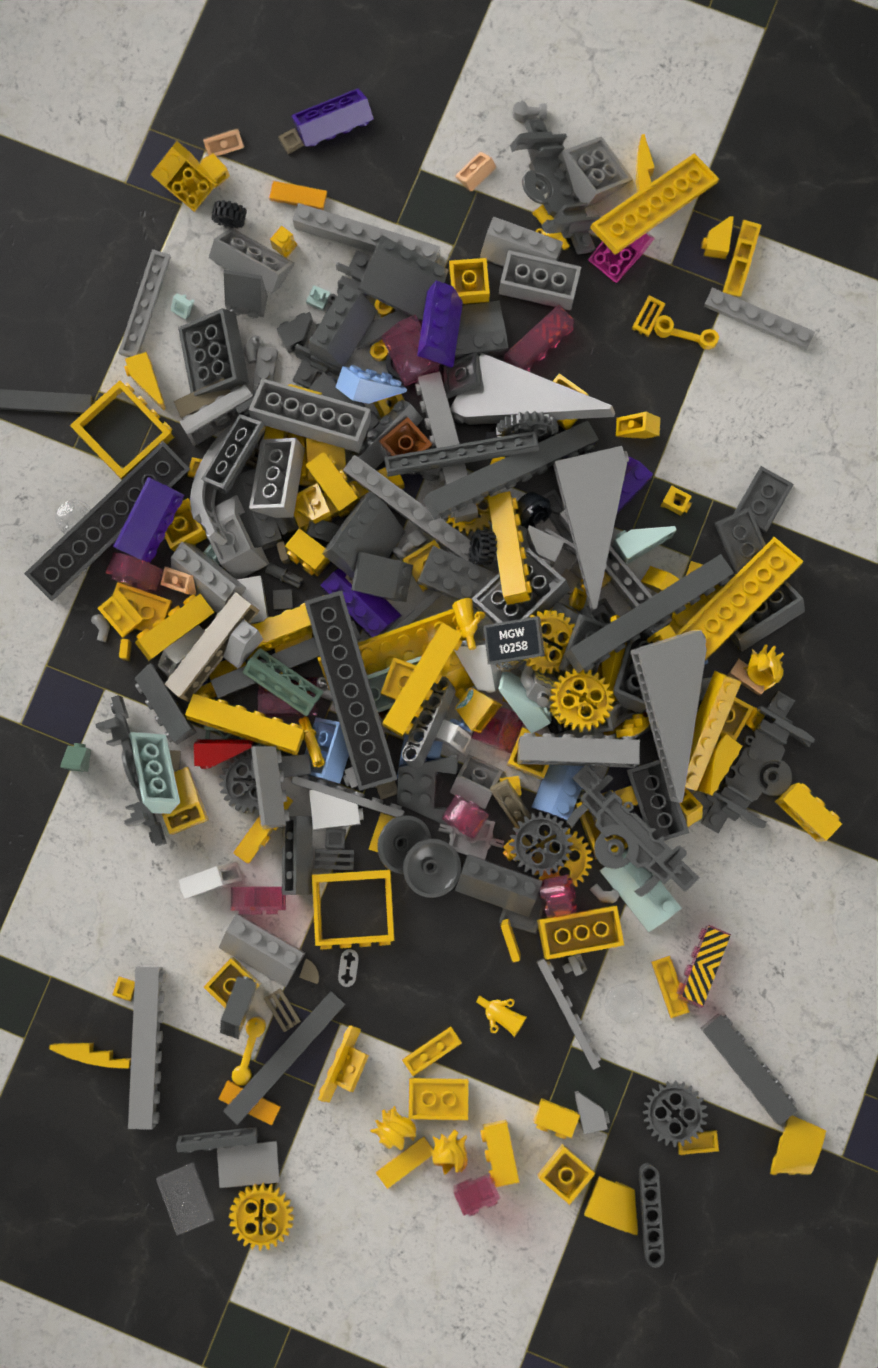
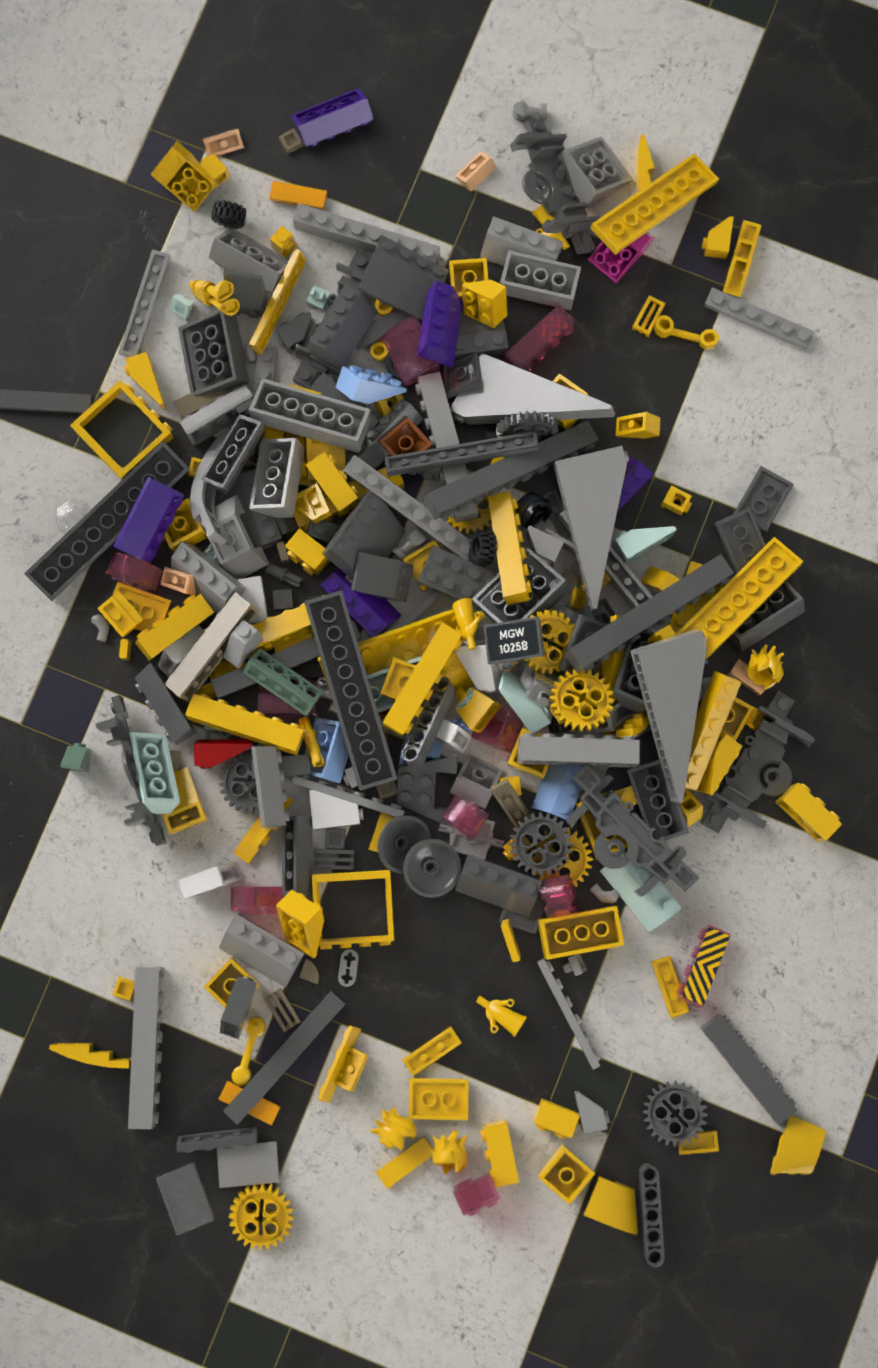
(216, 295): none -> yellow piece
(278, 302): none -> yellow tile
(301, 922): none -> yellow slope
(485, 301): none -> yellow slope

